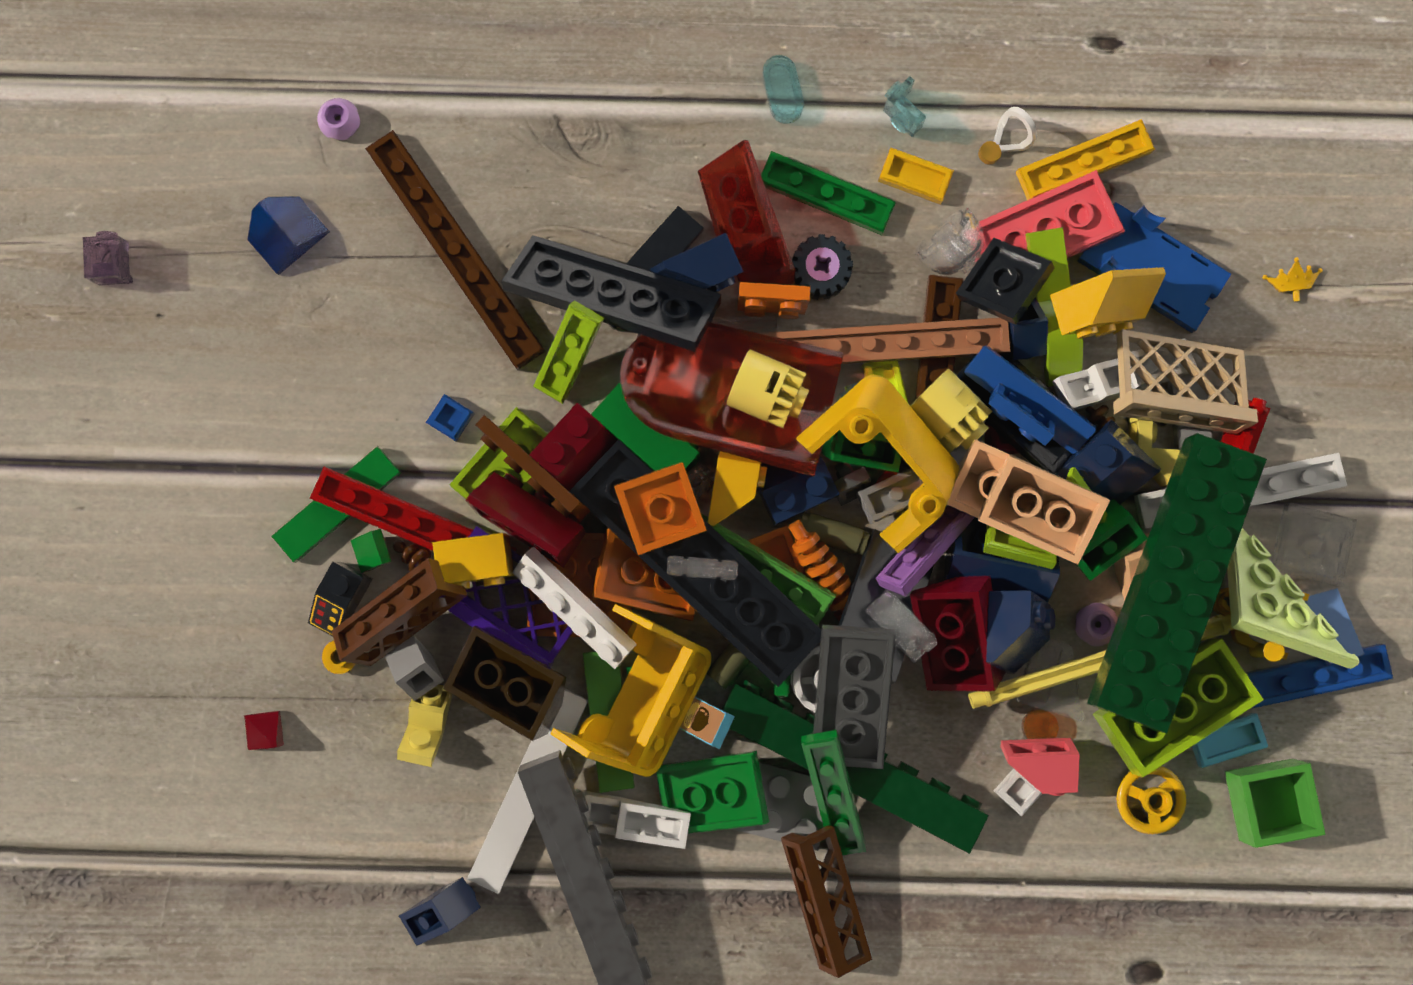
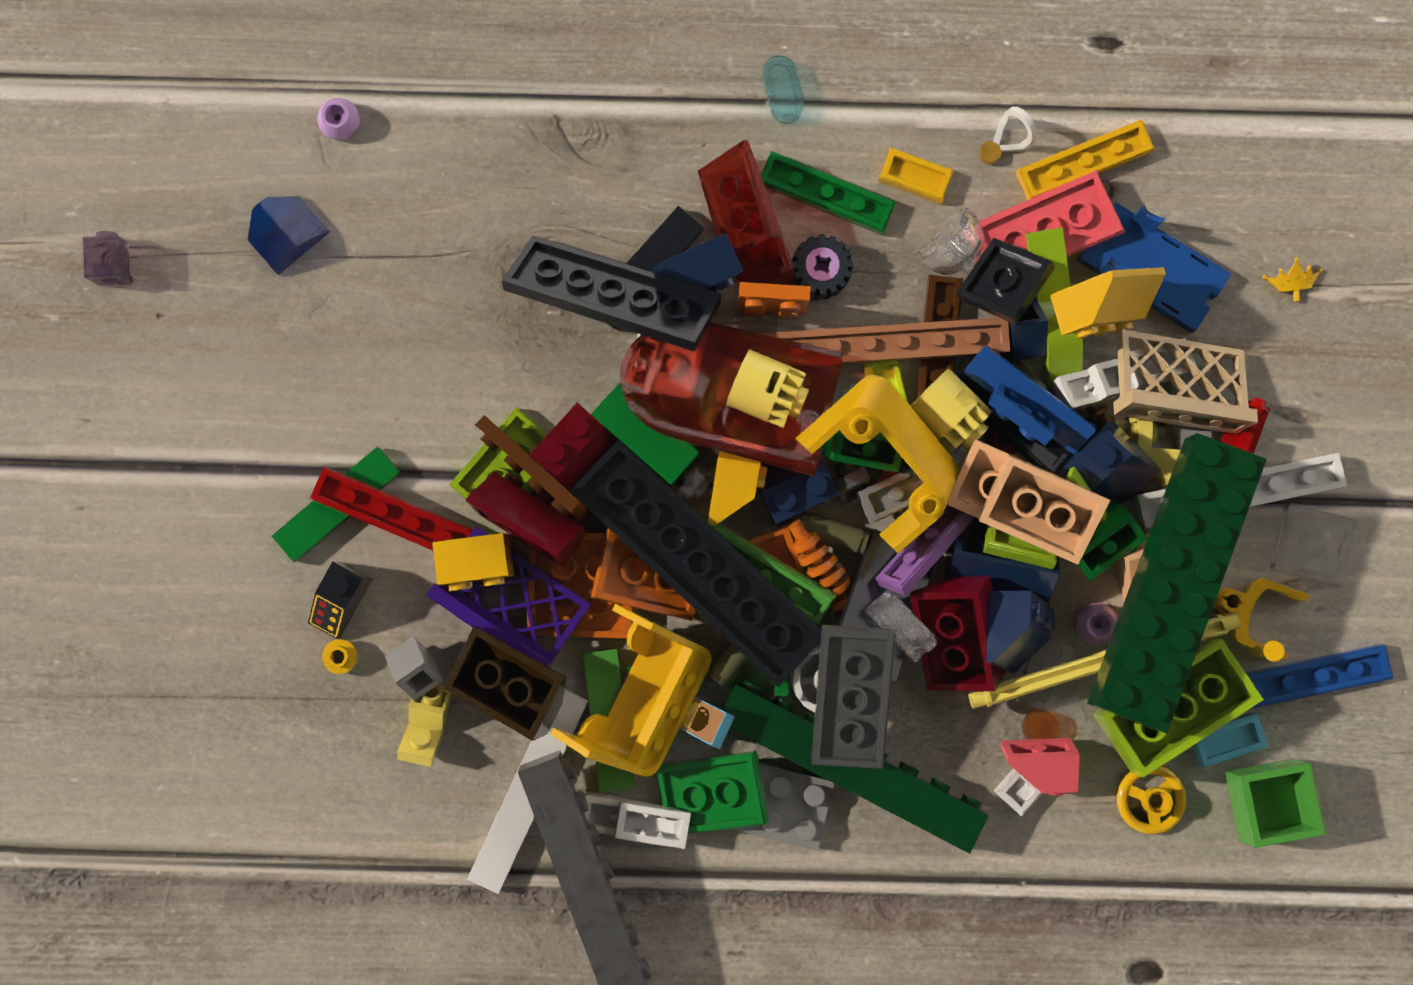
(264, 730): dark red slope -> none
(370, 550): green tile -> none
(396, 614): reddish brown fence -> none
(411, 554): reddish brown hair -> none
(440, 911): dark blue slope -> none
(450, 417): blue tile -> none
(455, 250): reddish brown tile -> none
(568, 351): lime tile -> none
(574, 608): white plate -> none
(660, 508): orange plate -> none
(702, 567): clear axle -> none
(815, 904): reddish brown fence -> none
(834, 789): green tile -> none
(903, 113): clear light blue bracket -> none
(1273, 606): yellowish green tile -> none
(1334, 611): medium blue tile -> none

